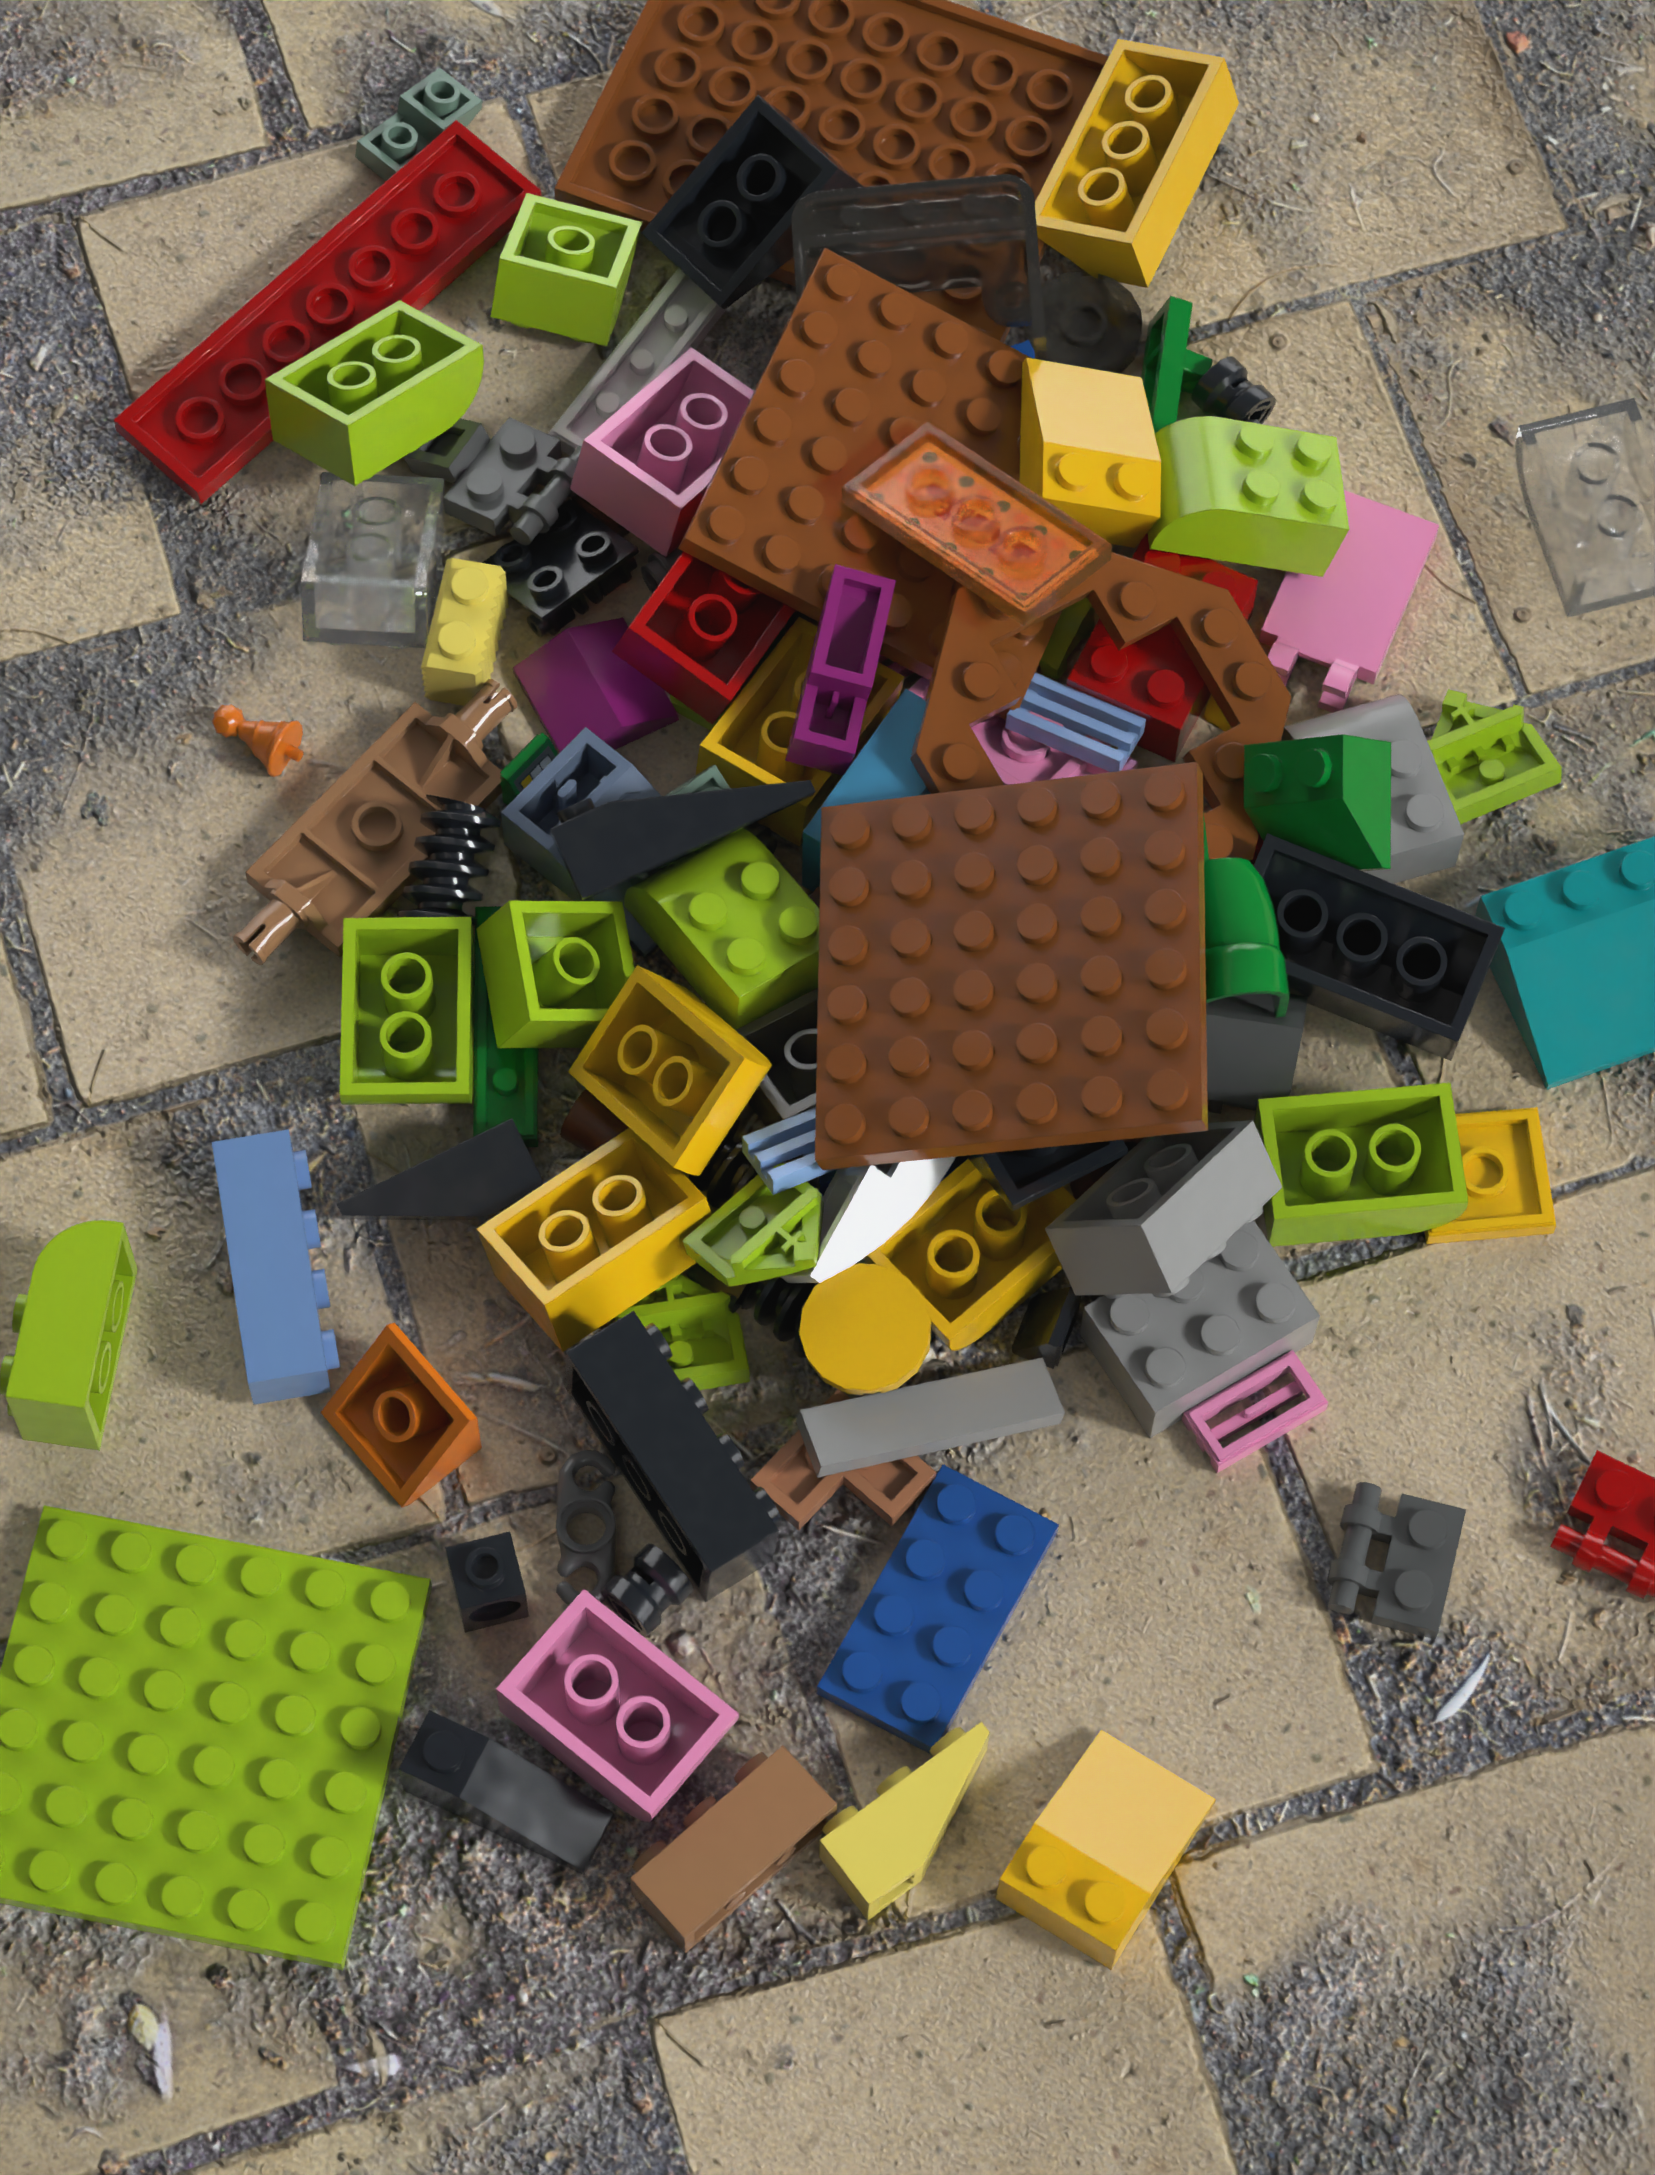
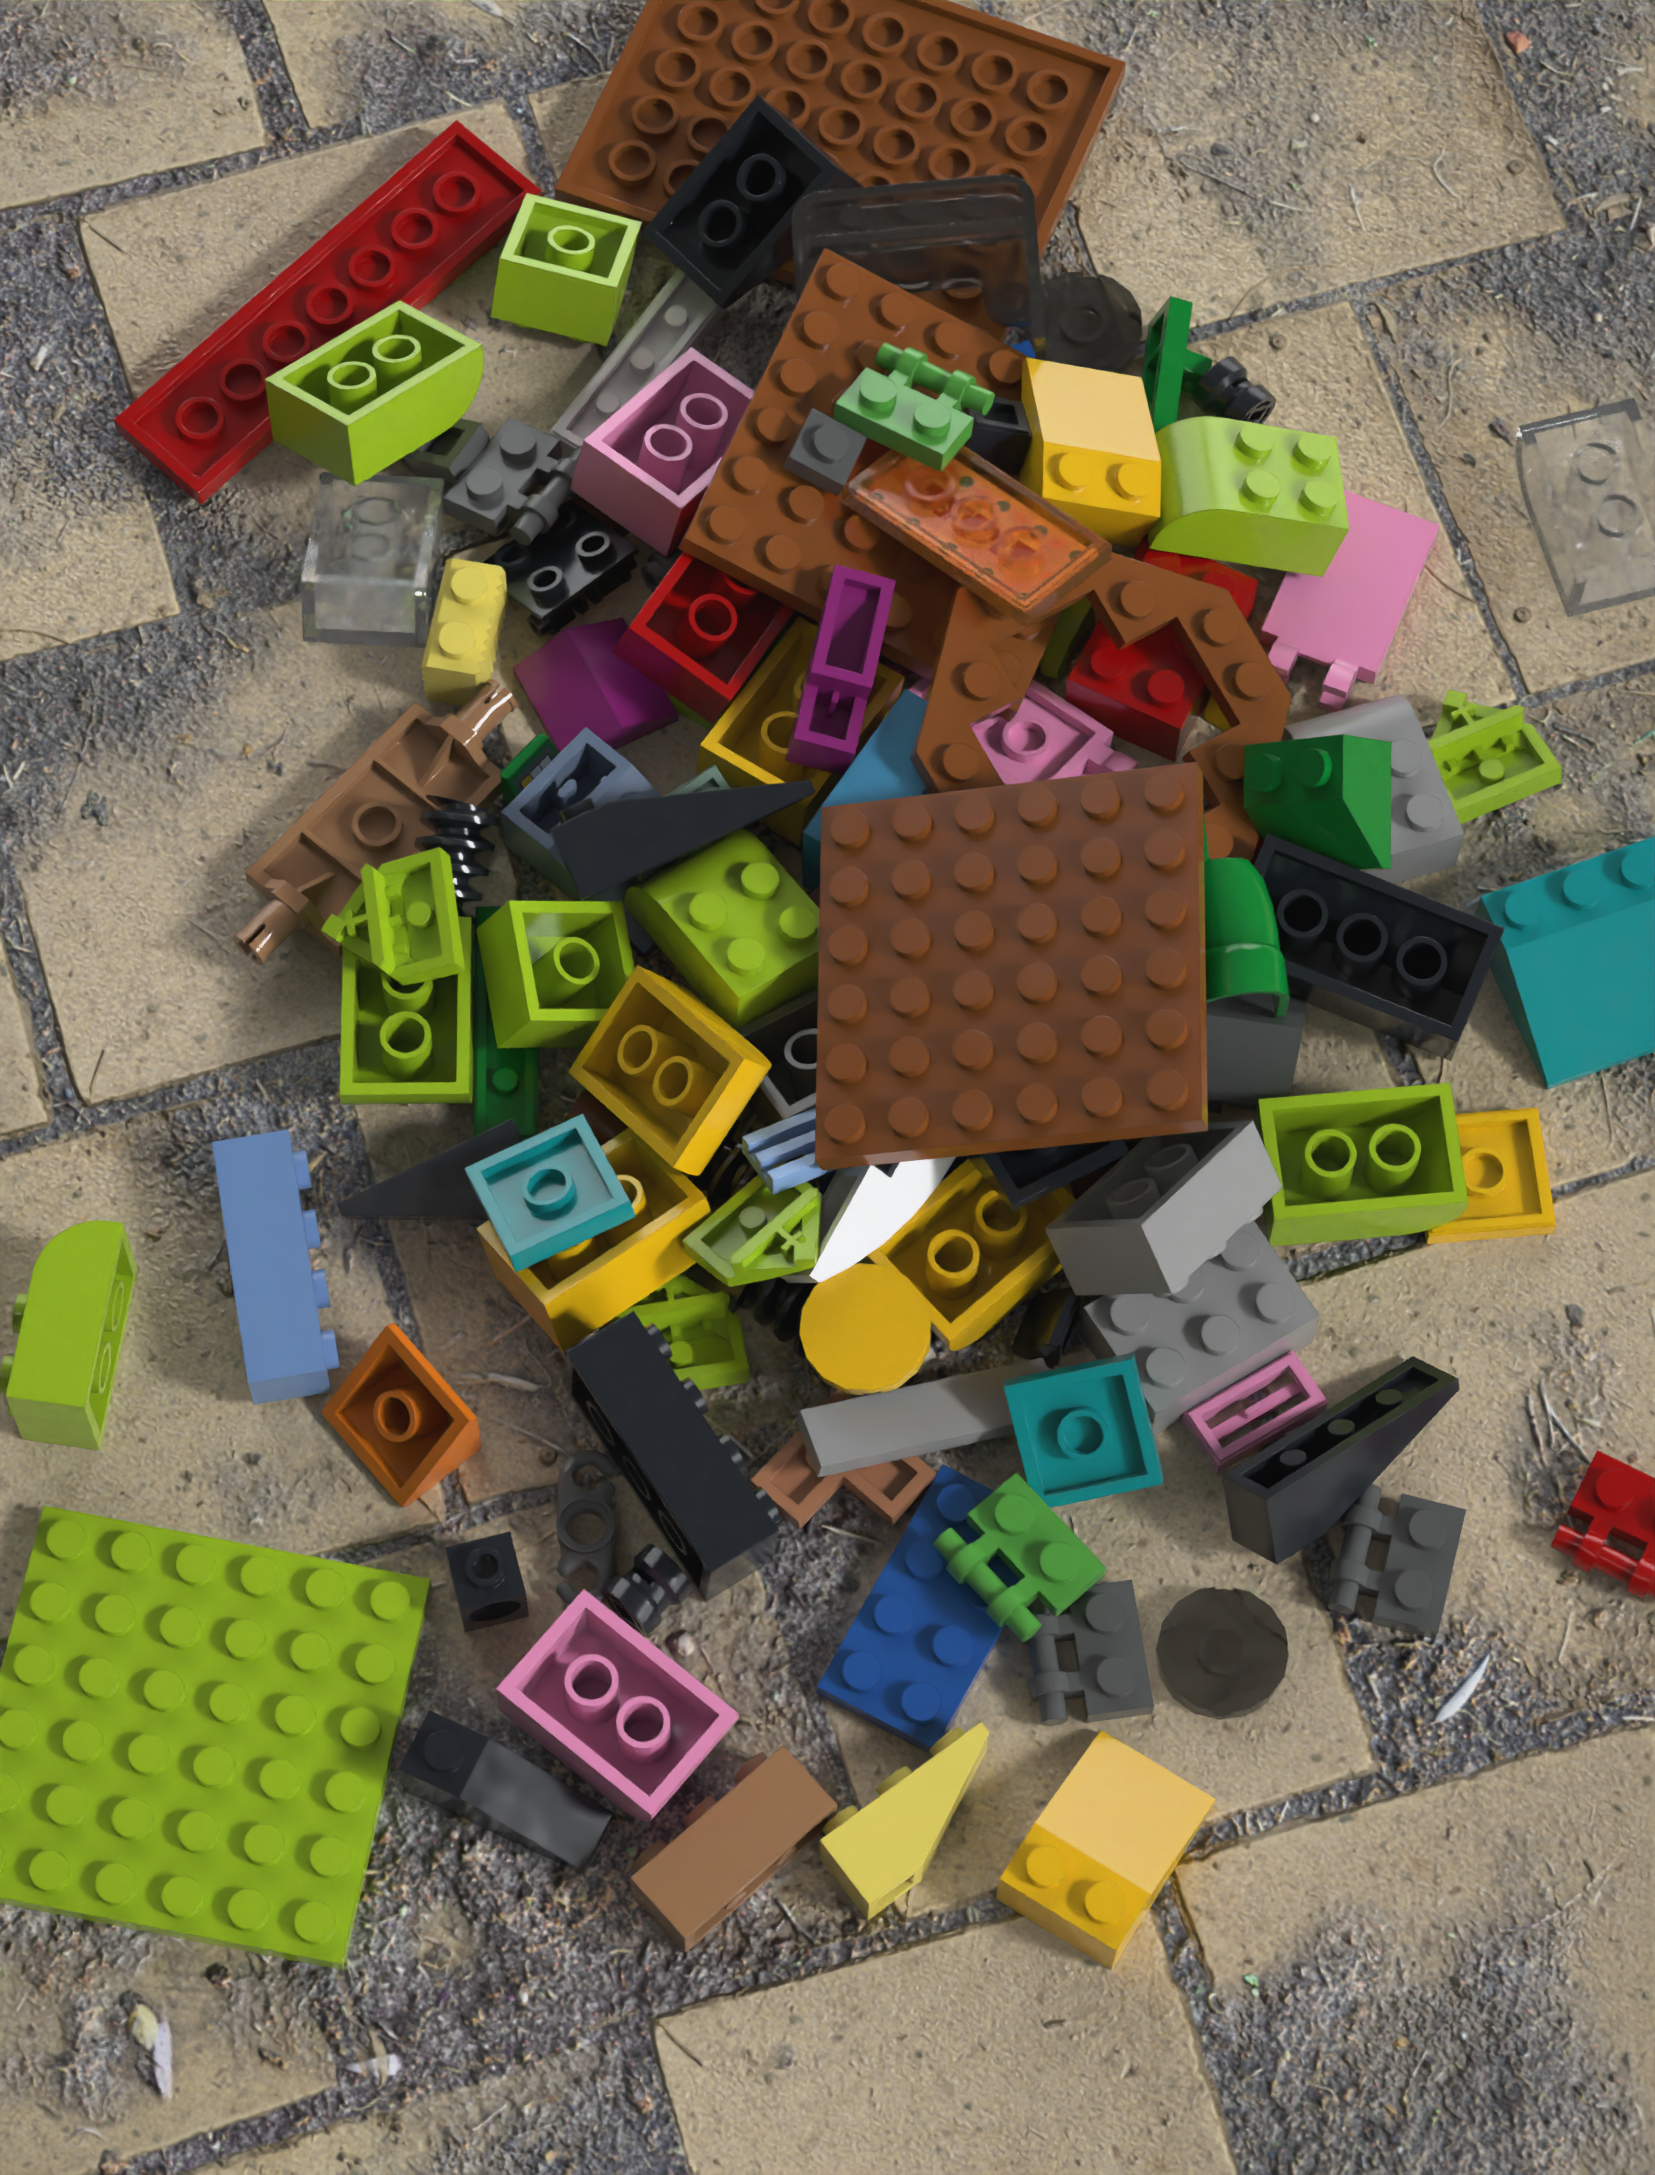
(270, 741): orange piece -> none
(404, 919): none -> lime slope
(420, 118): sand green slope -> none
(549, 1192): none -> teal plate
(824, 452): none -> dark grey plate
(906, 419): none -> bright green plate
(1001, 434): none -> black slope
(1033, 1544): none -> bright green plate
(1080, 716): light blue tile -> none
(1084, 1431): none -> teal plate
(1107, 1653): none -> dark grey plate
(1135, 159): yellow slope -> none
(1222, 1652): none -> clear smoke tile
(1320, 1469): none -> black slope

